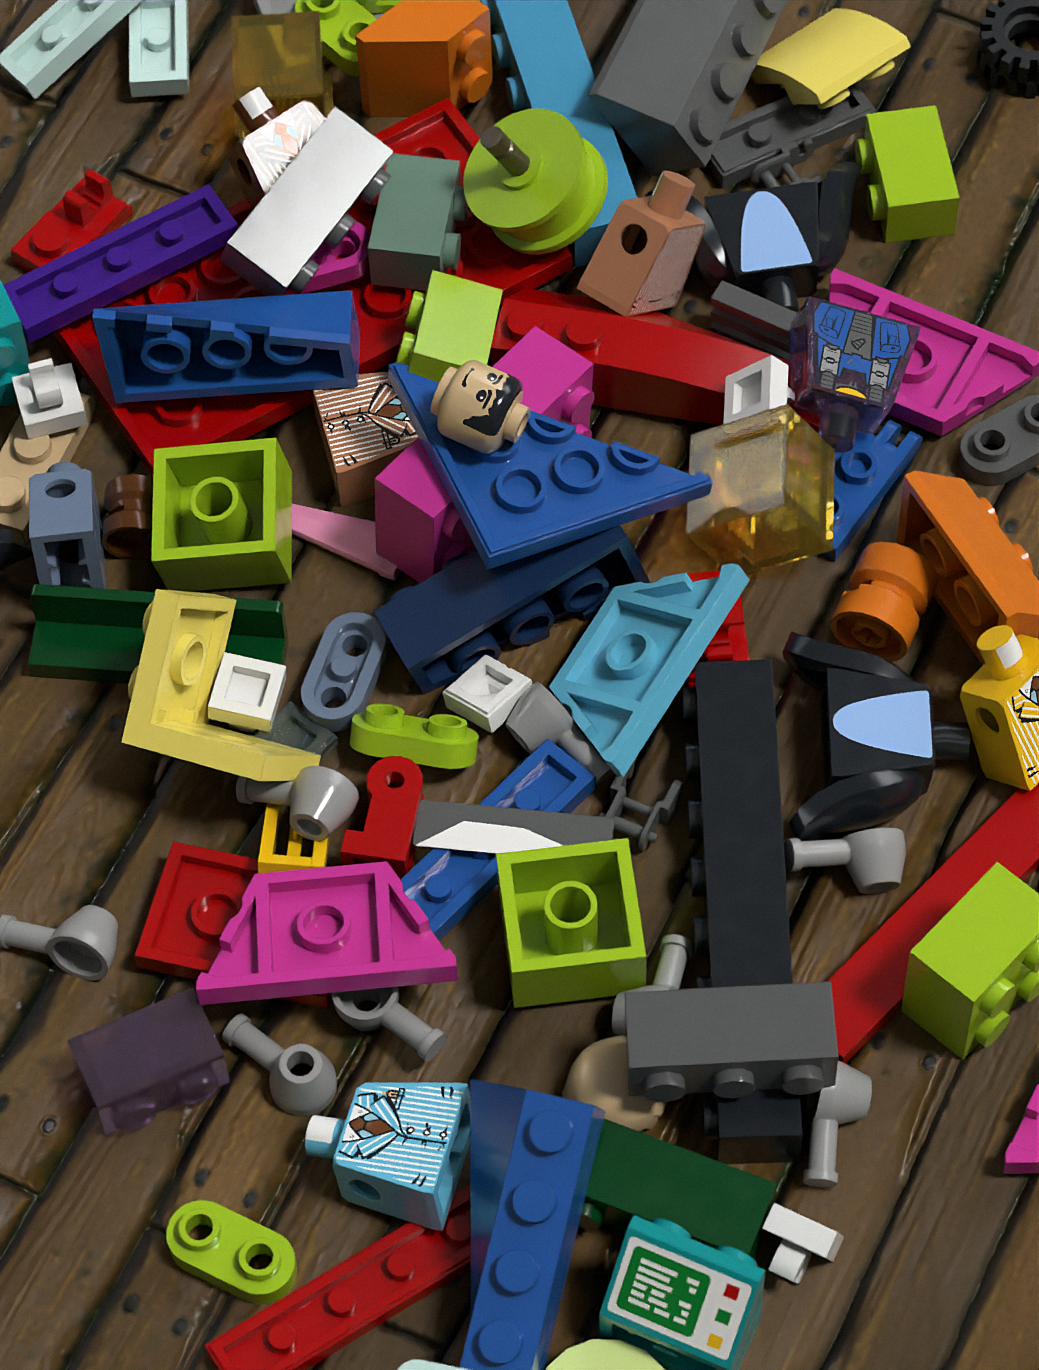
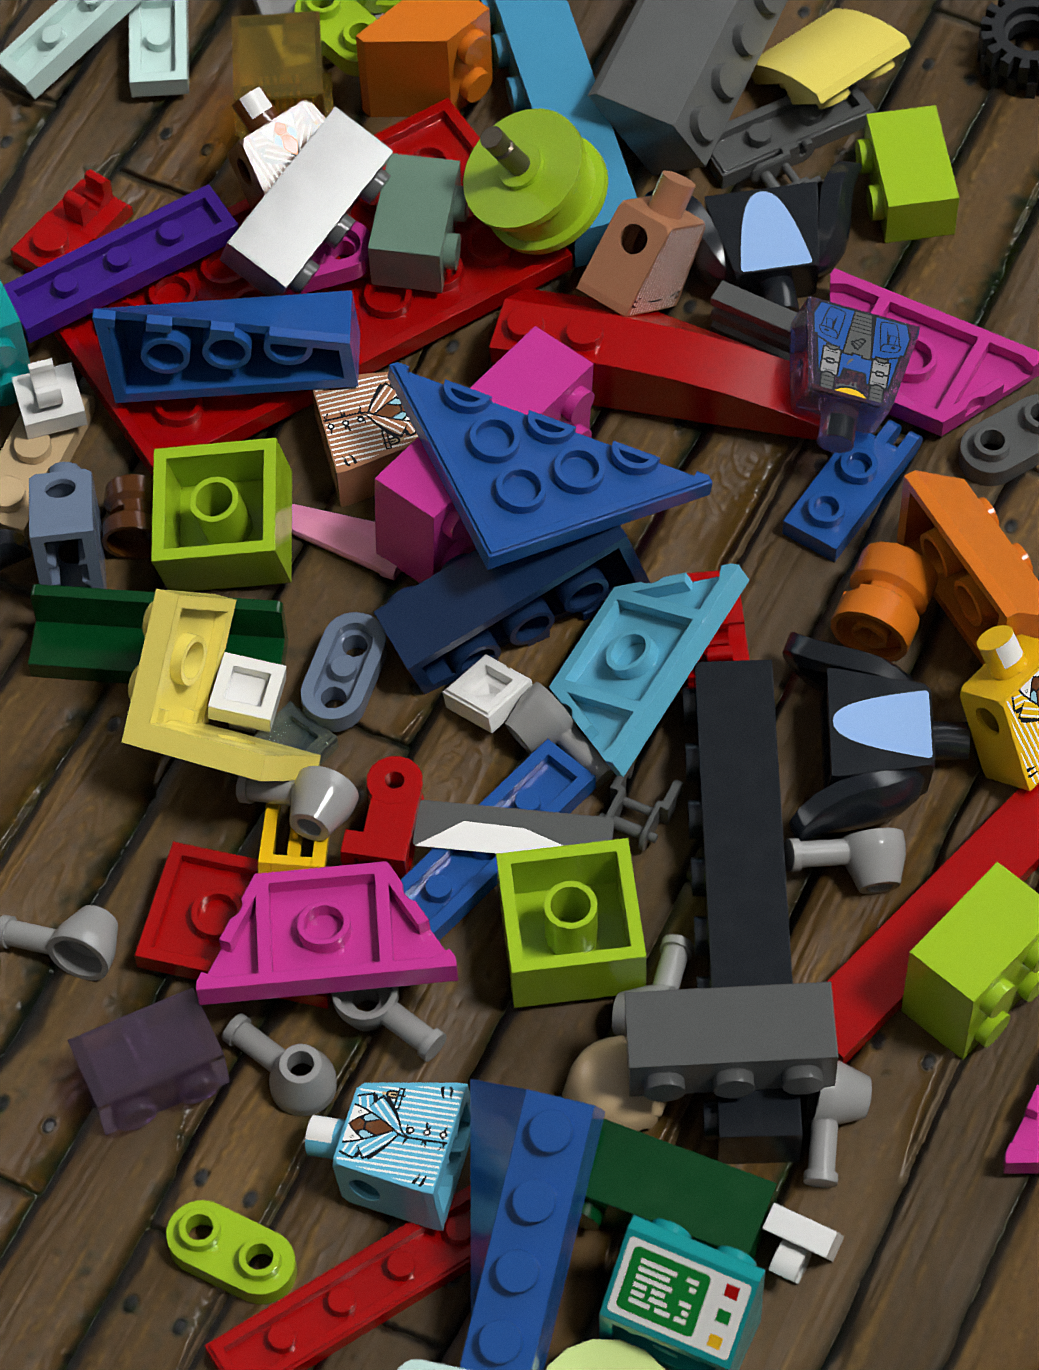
(433, 742): lime plate -> none
(451, 325): lime brick -> none
(480, 406): tan head -> none
(756, 389): white tile -> none
(767, 491): clear yellow piece -> none

